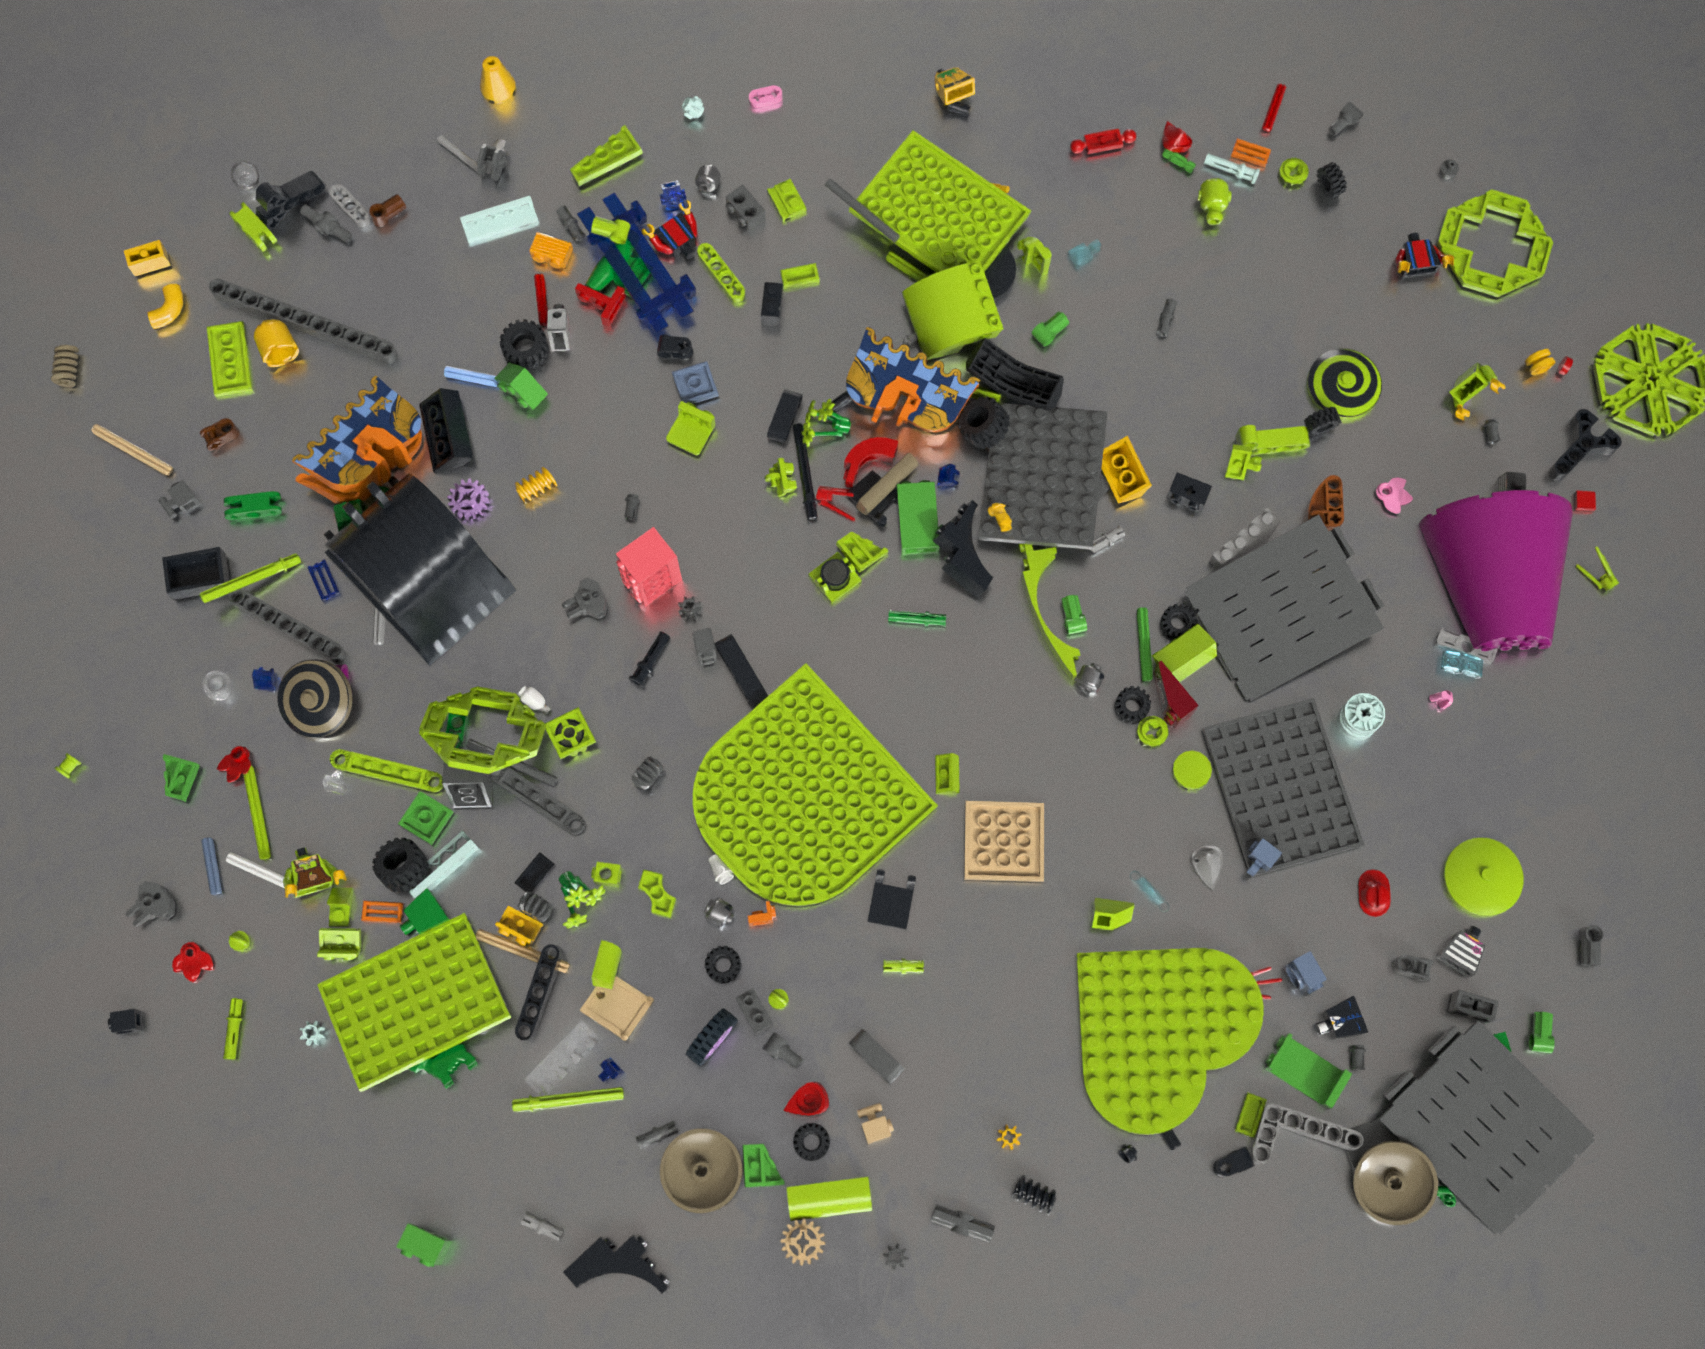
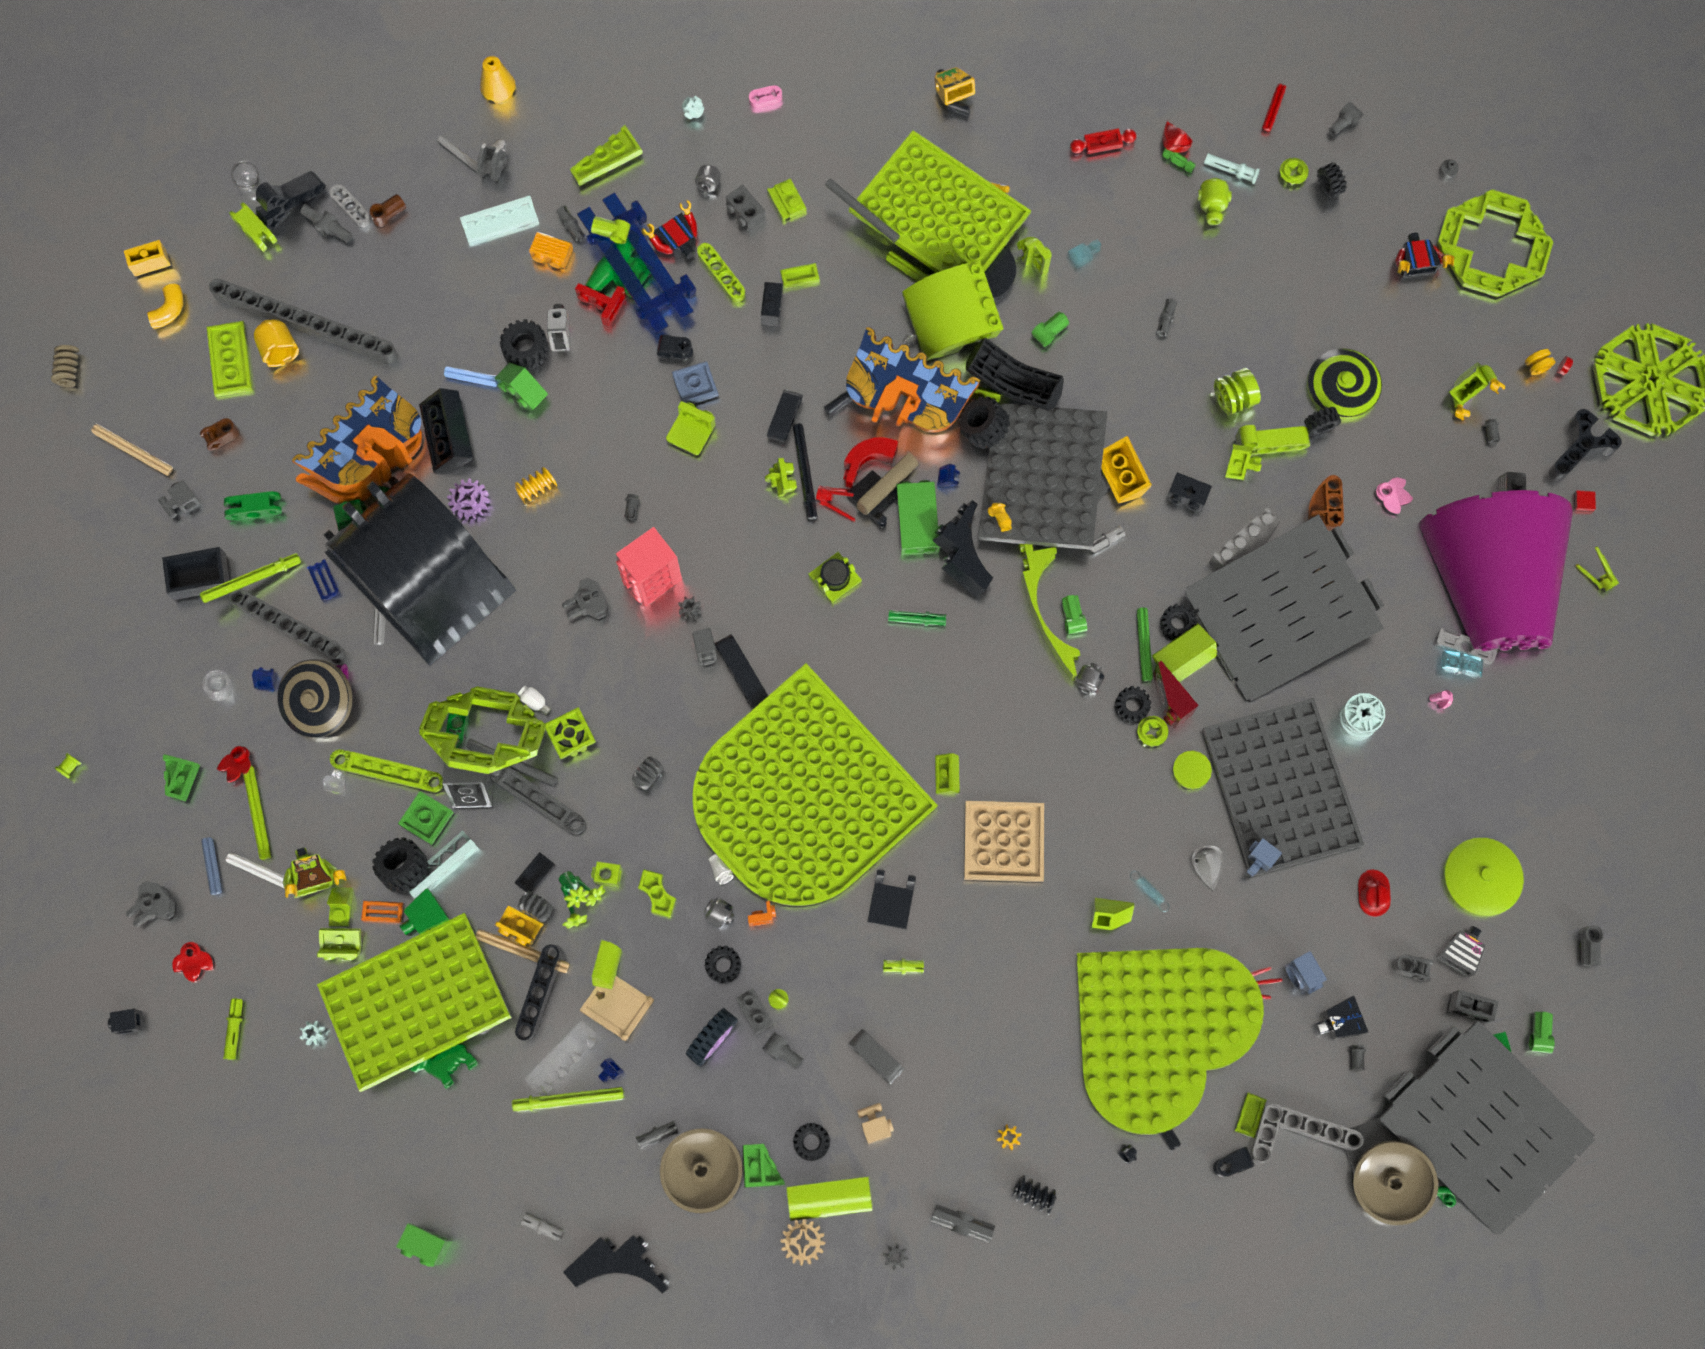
(239, 941): lime tile -> none
(541, 299): red axle -> none
(645, 667): black pin -> none
(672, 195): clear blue brick -> none
(808, 1100): red piece -> none
(839, 423): plant -> none
(860, 551): lime wing -> none
(1237, 391): none -> lime wheel
(1251, 150): orange tile -> none
(1307, 1071): bright green panel -> none

